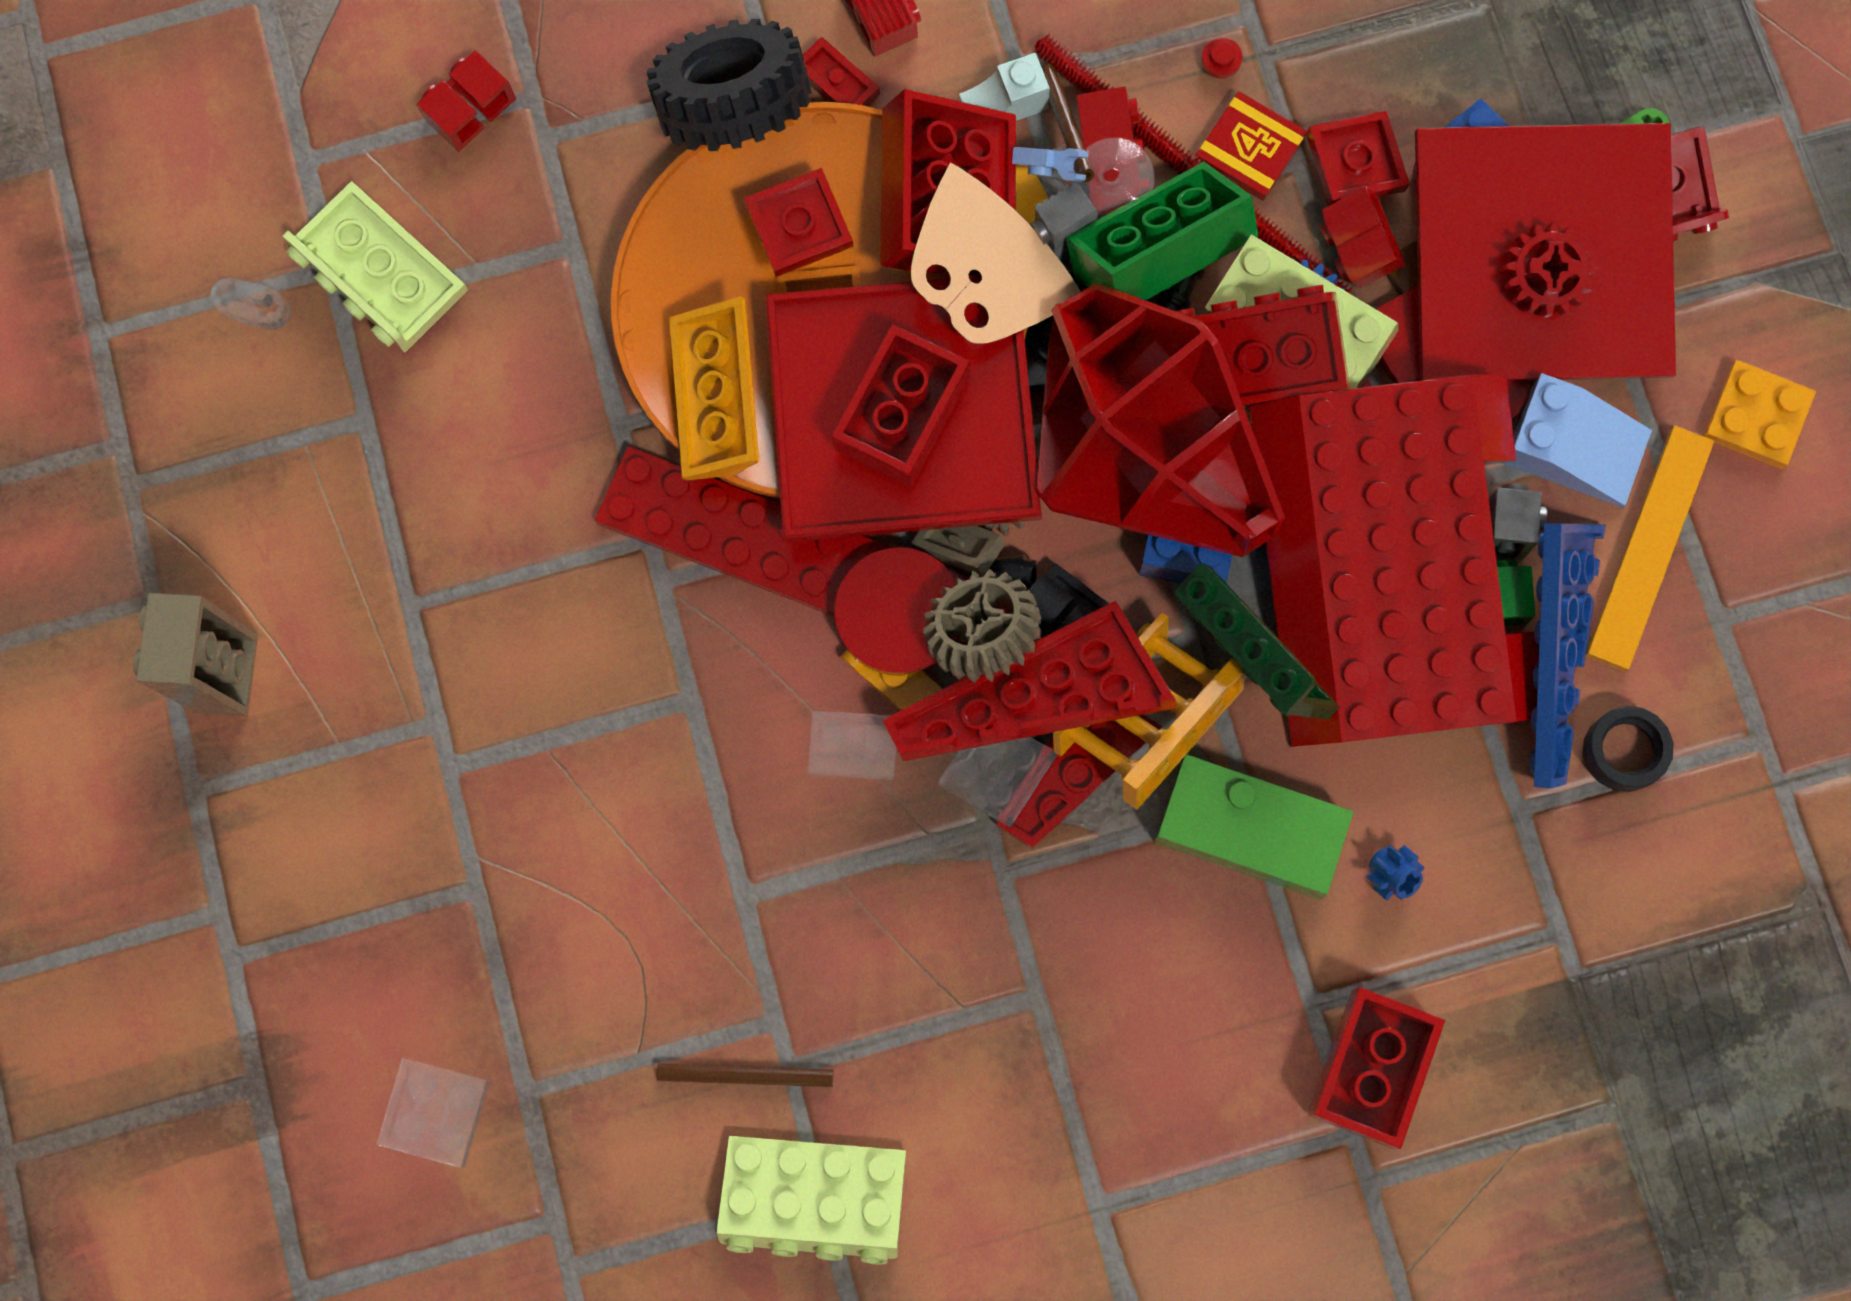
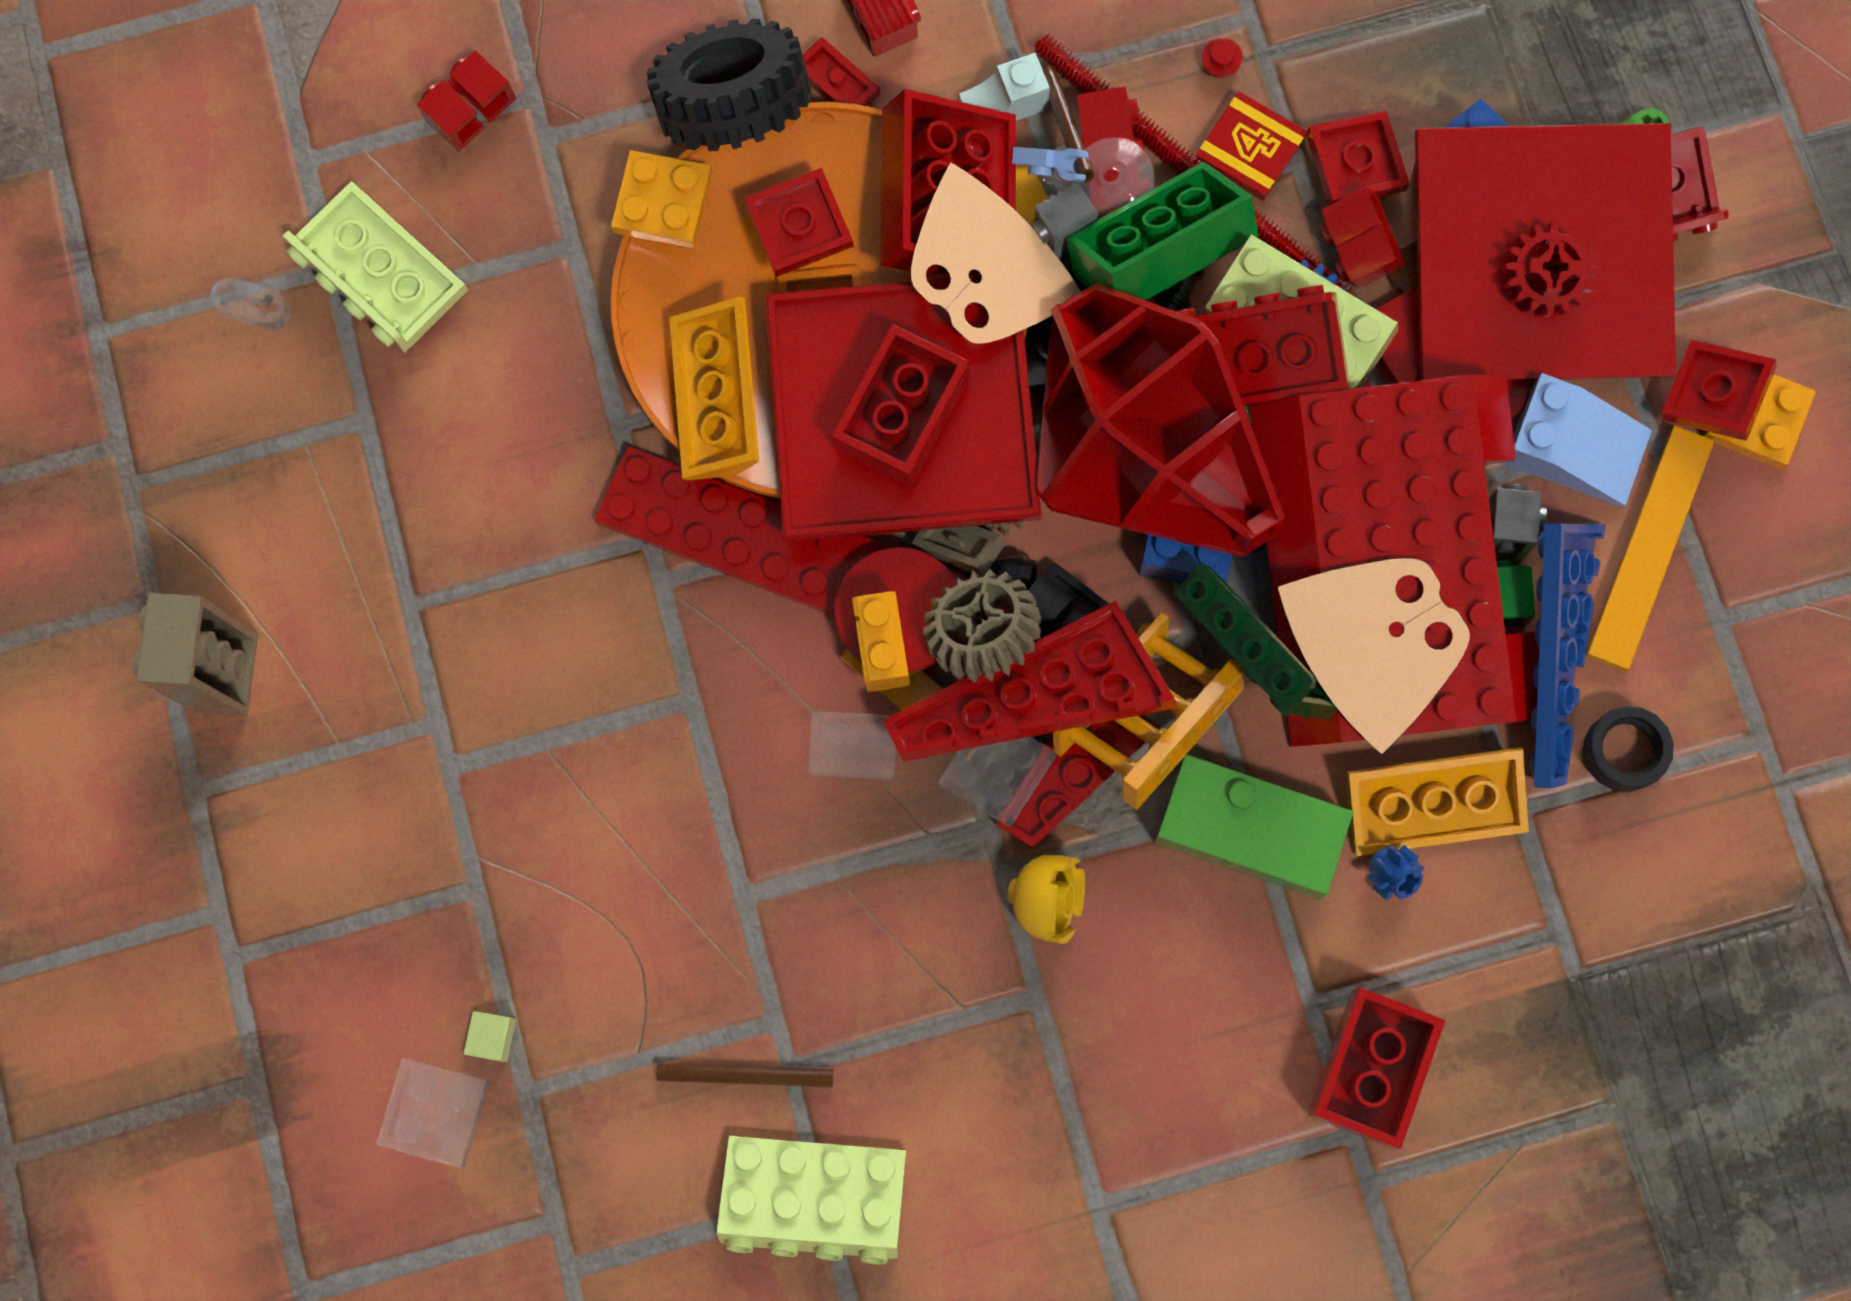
(490, 1036): none -> yellowish green slope
(662, 199): none -> light orange plate
(881, 641): none -> light orange brick
(1047, 896): none -> yellow cylinder
(1346, 641): none -> light nougat piece
(1438, 801): none -> light orange slope
(1719, 390): none -> red plate

